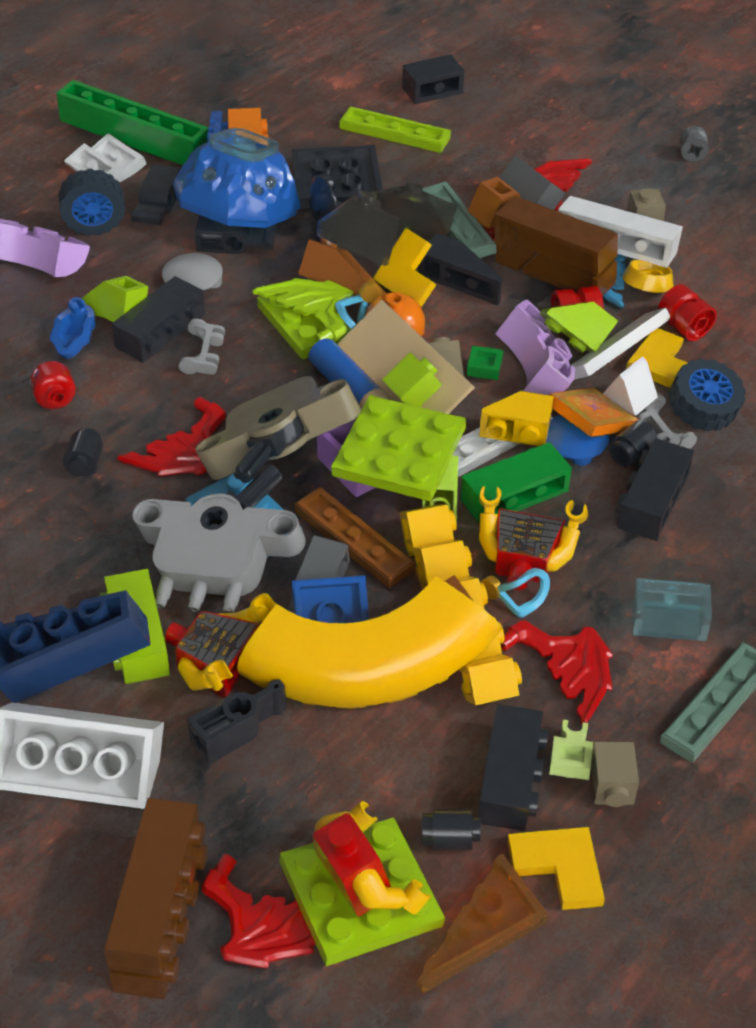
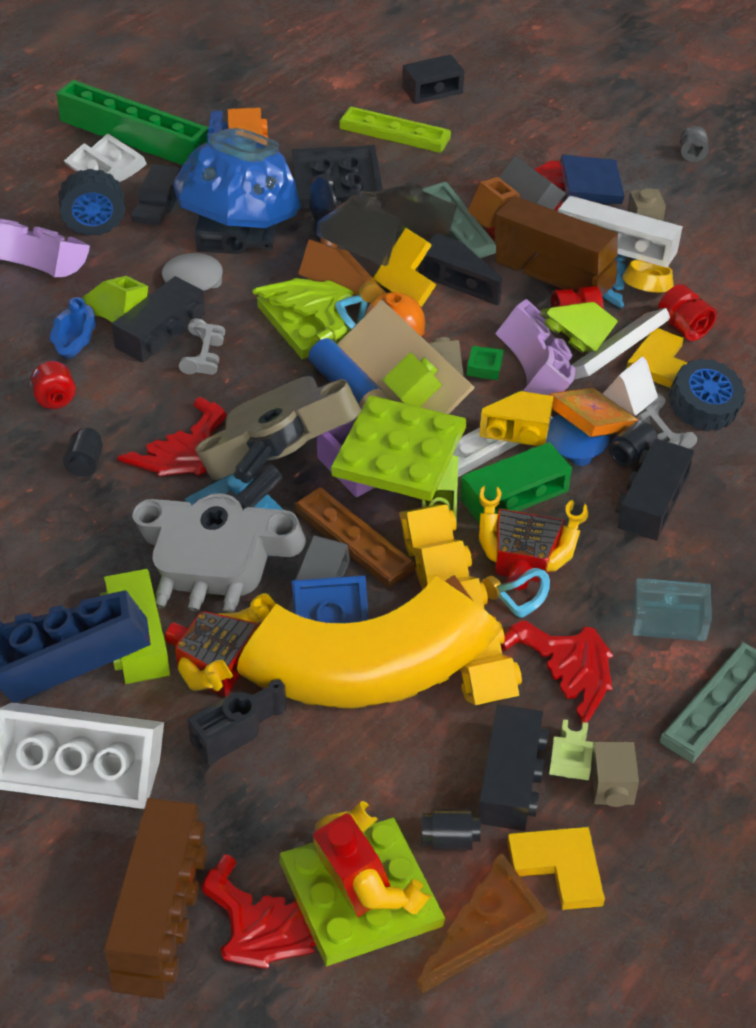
(592, 179): none -> dark blue tile

